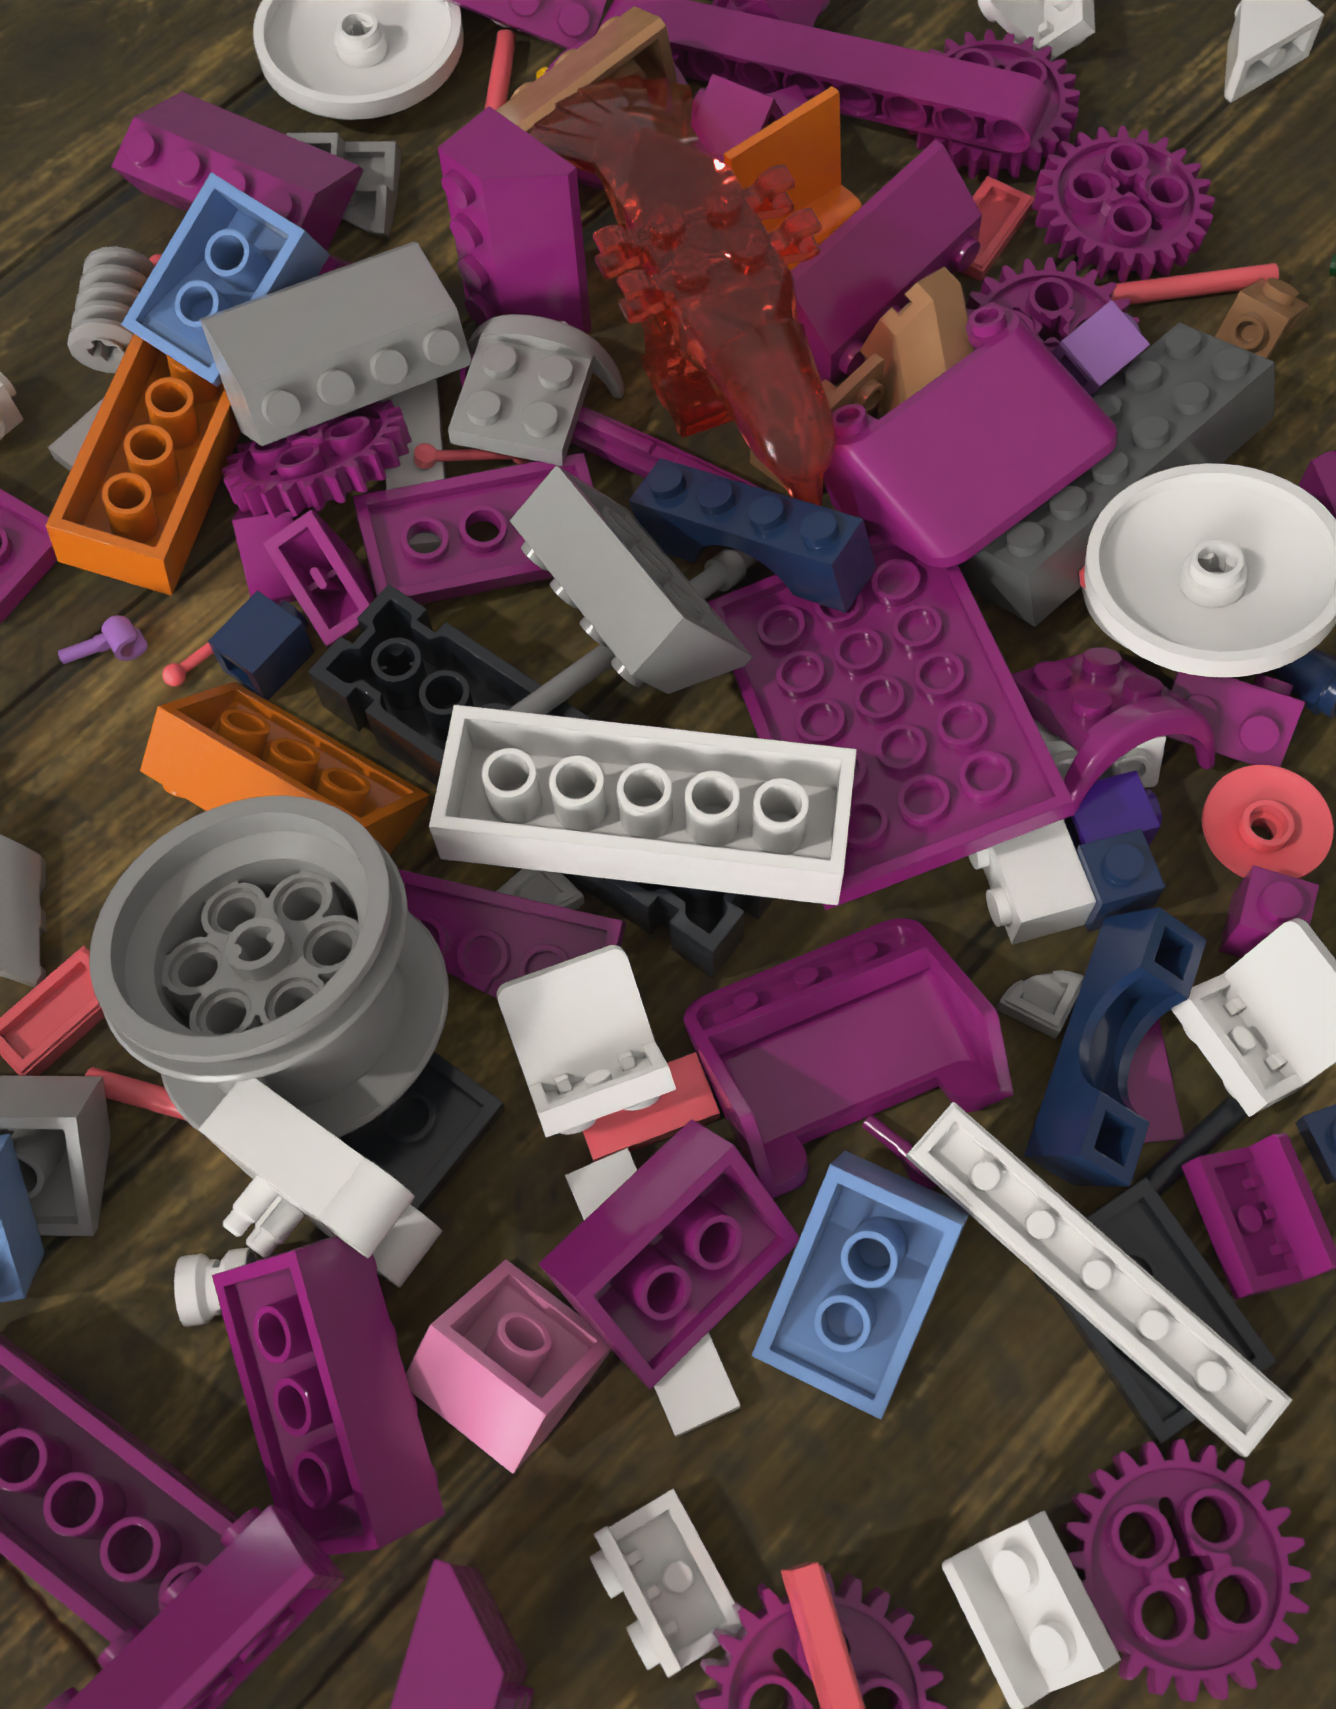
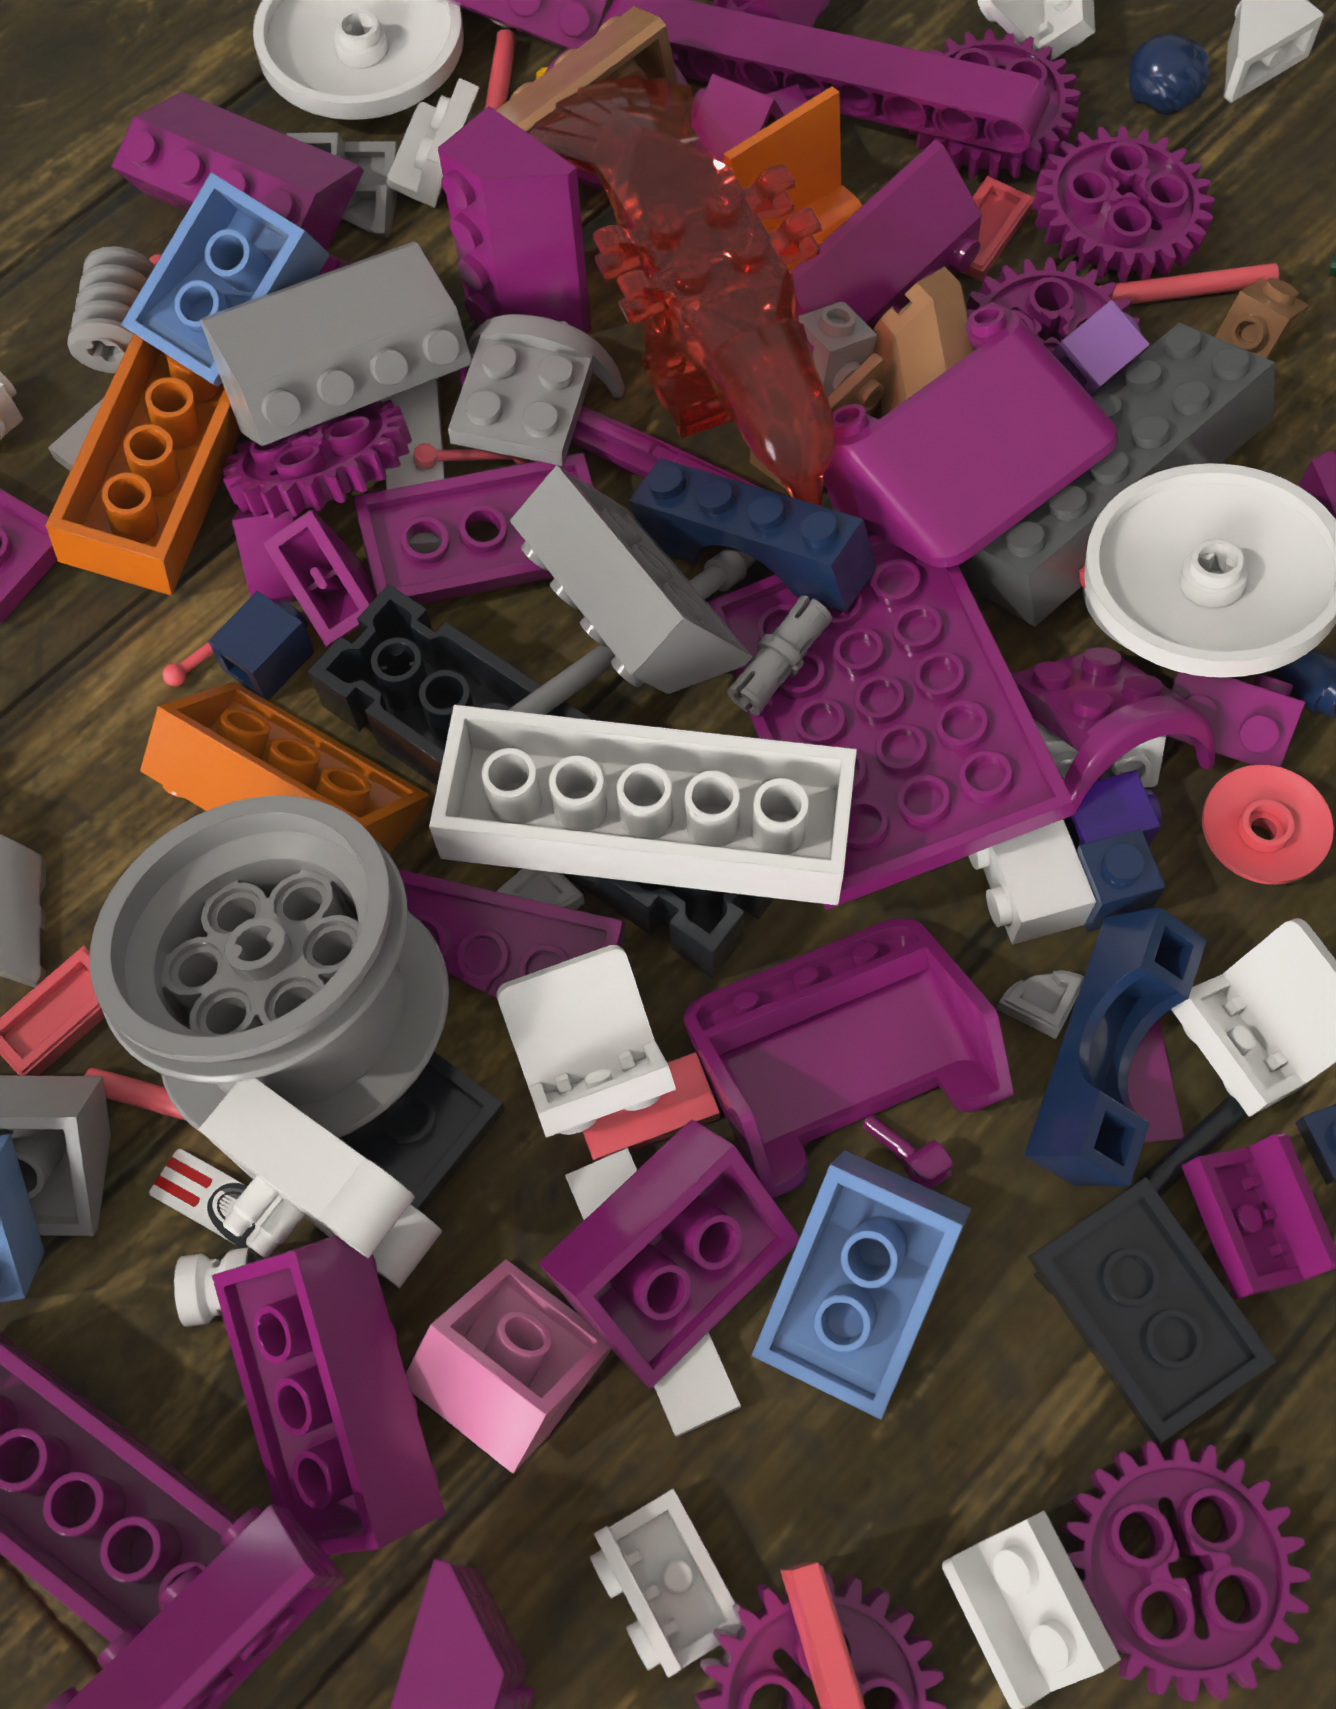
(116, 634): medium lavender hand -> none
(200, 1193): none -> sticker
(417, 162): none -> white bracket
(779, 655): none -> light grey pin
(839, 342): none -> light grey bracket
(1100, 1280): white tile -> none
(1168, 72): none -> dark blue hair
(1262, 905): magenta brick -> none

